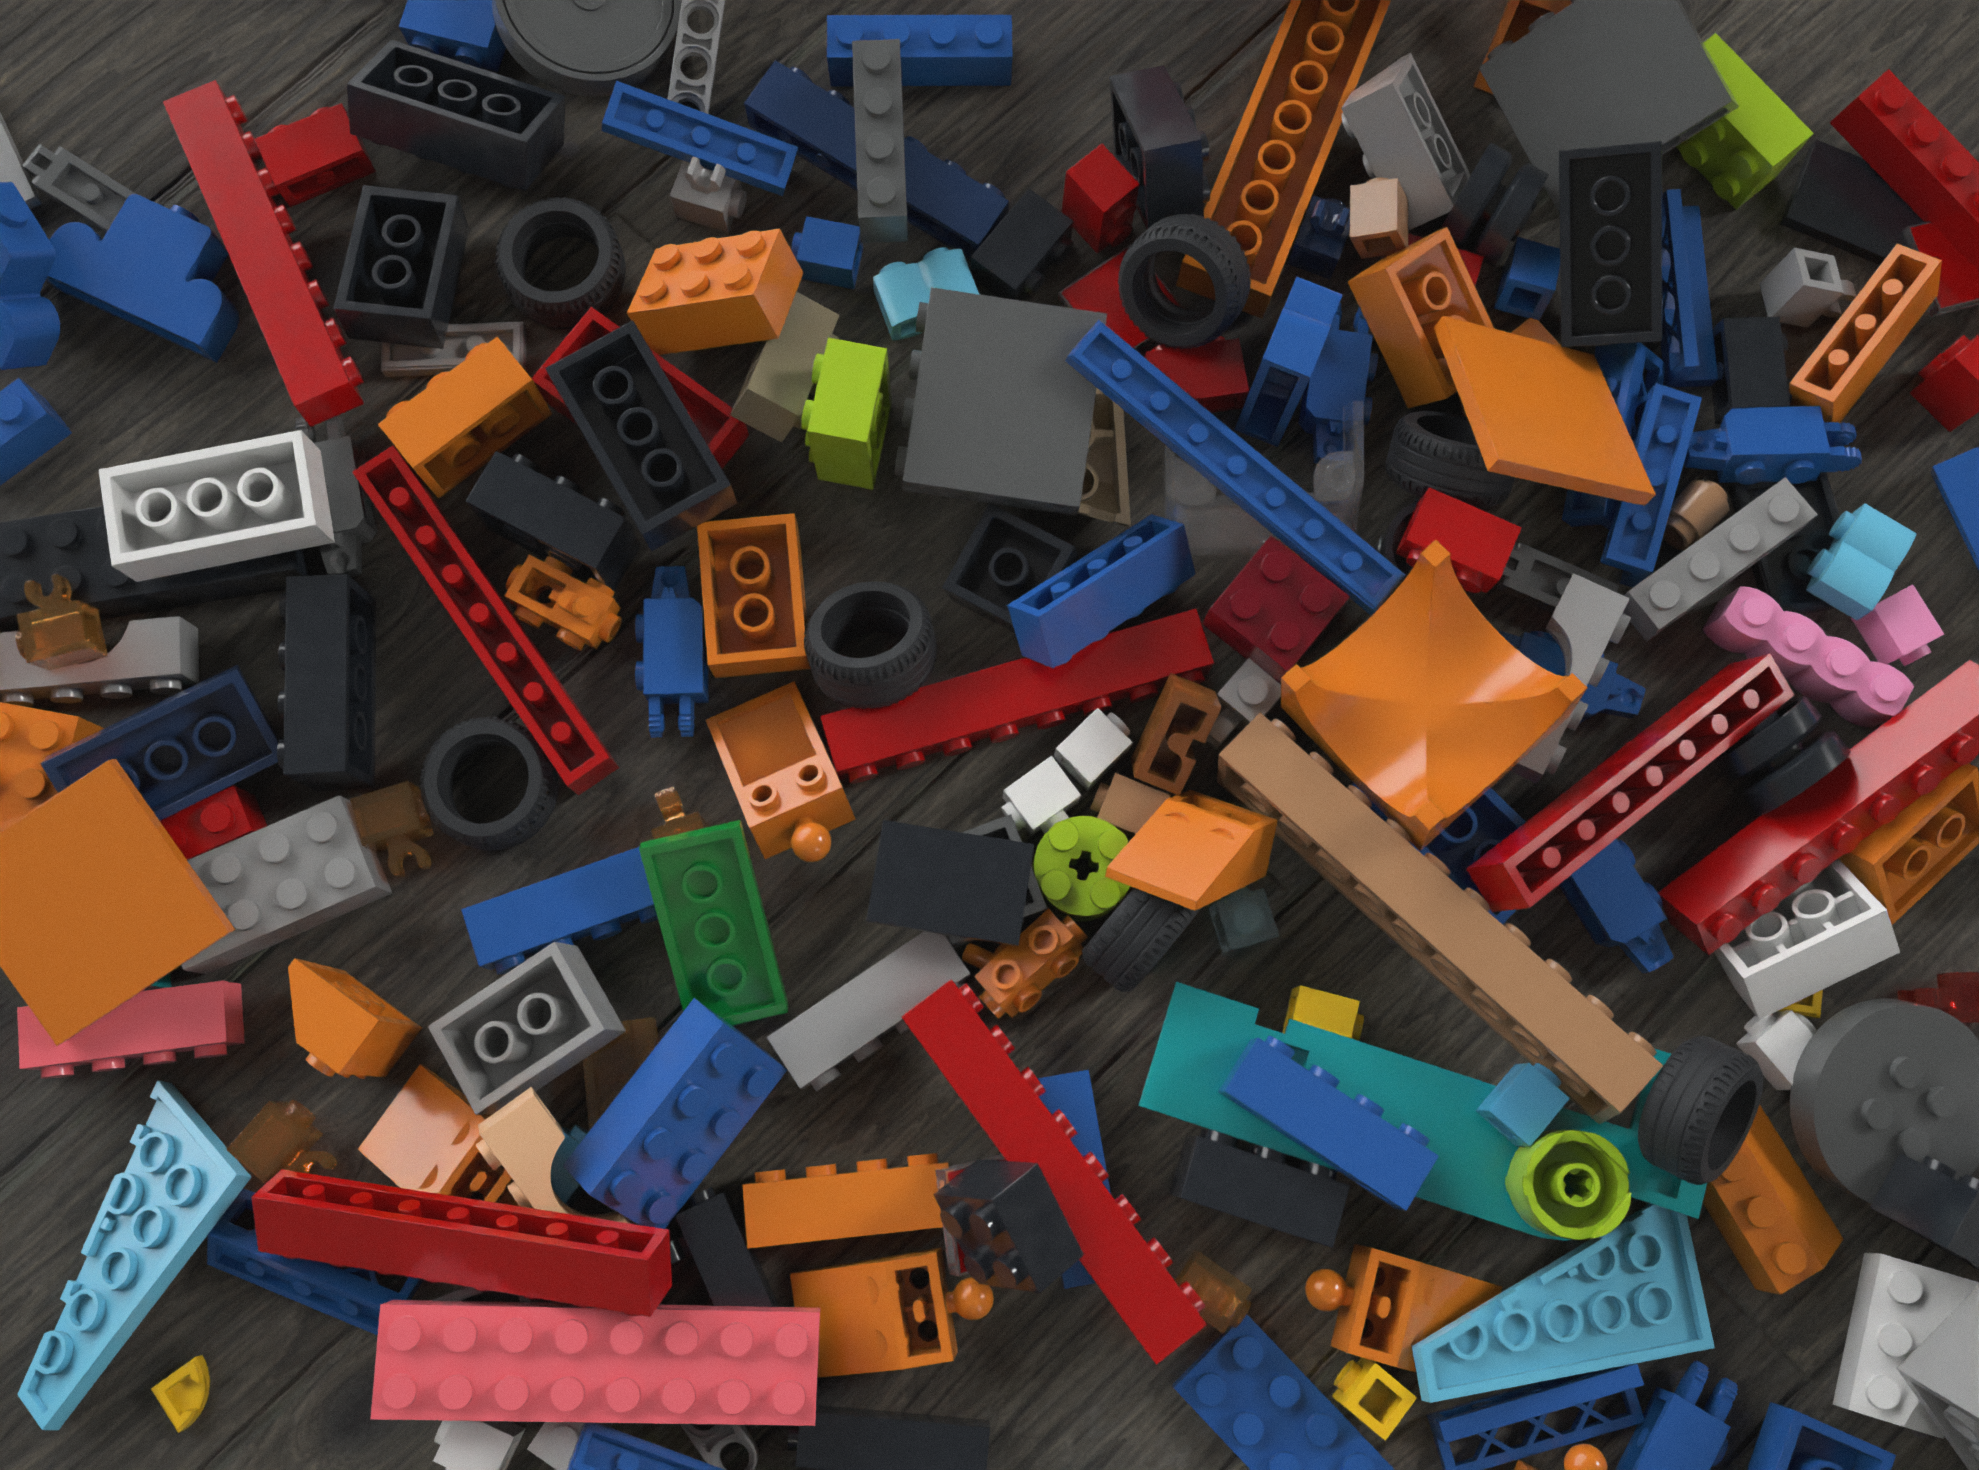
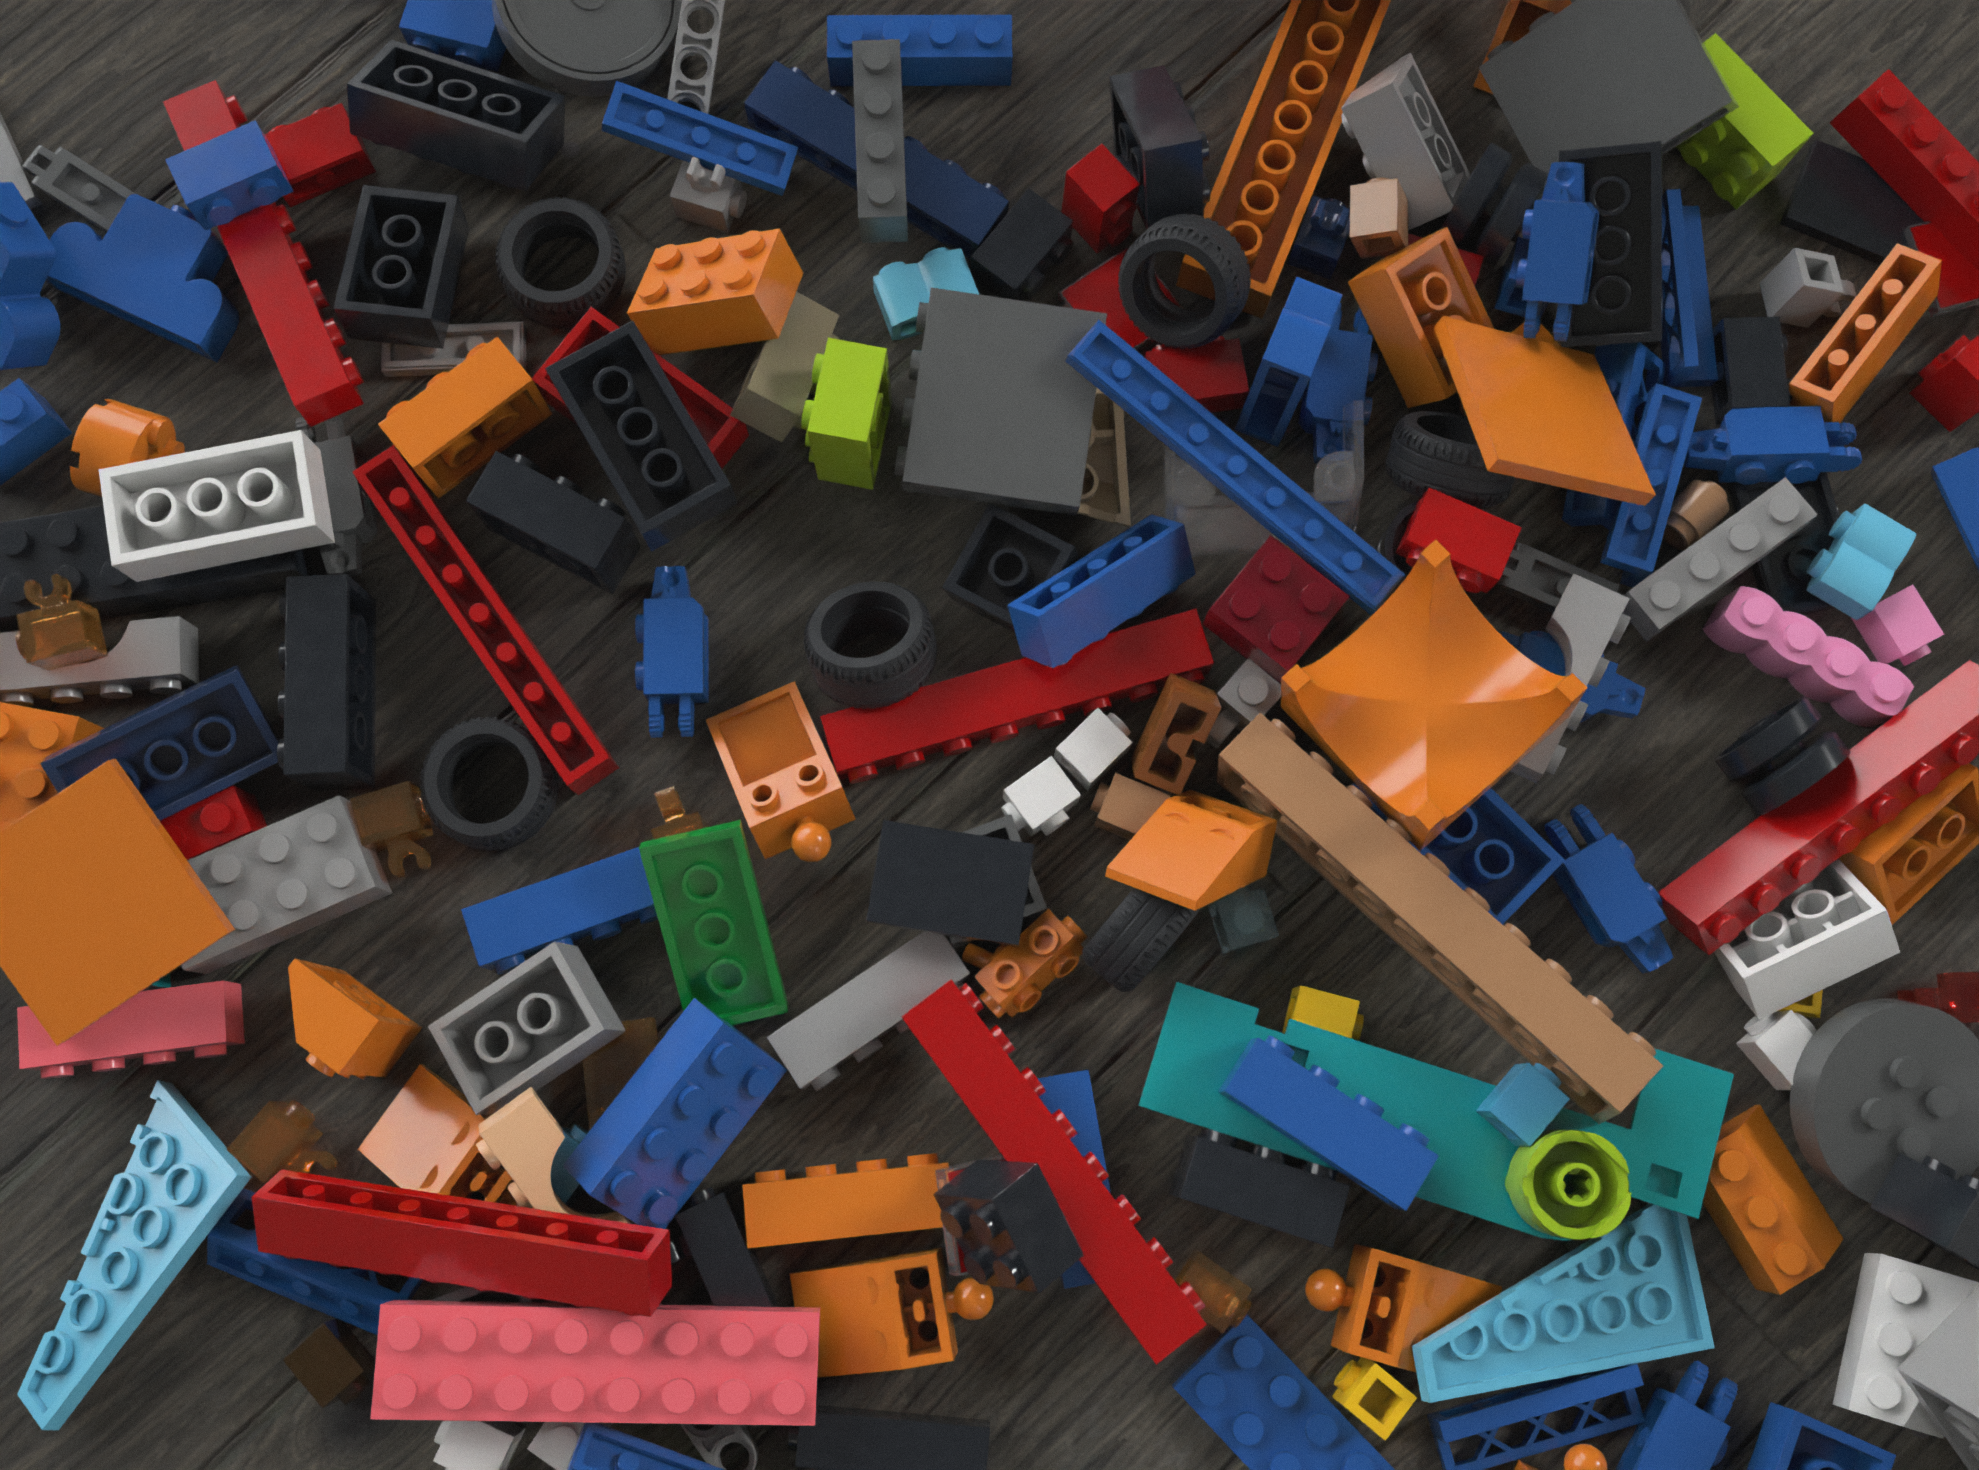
(117, 437): none -> orange brick
(184, 1393): yellow tile -> none
(229, 175): none -> blue brick
(332, 1364): none -> dark brown brick
(577, 609): orange brick -> none
(753, 595): orange brick -> none
(828, 252): blue brick -> none
(1063, 846): lime brick -> none
(1560, 249): none -> blue hinge
(1629, 784): red brick -> none
(1700, 1109): black tyre -> none

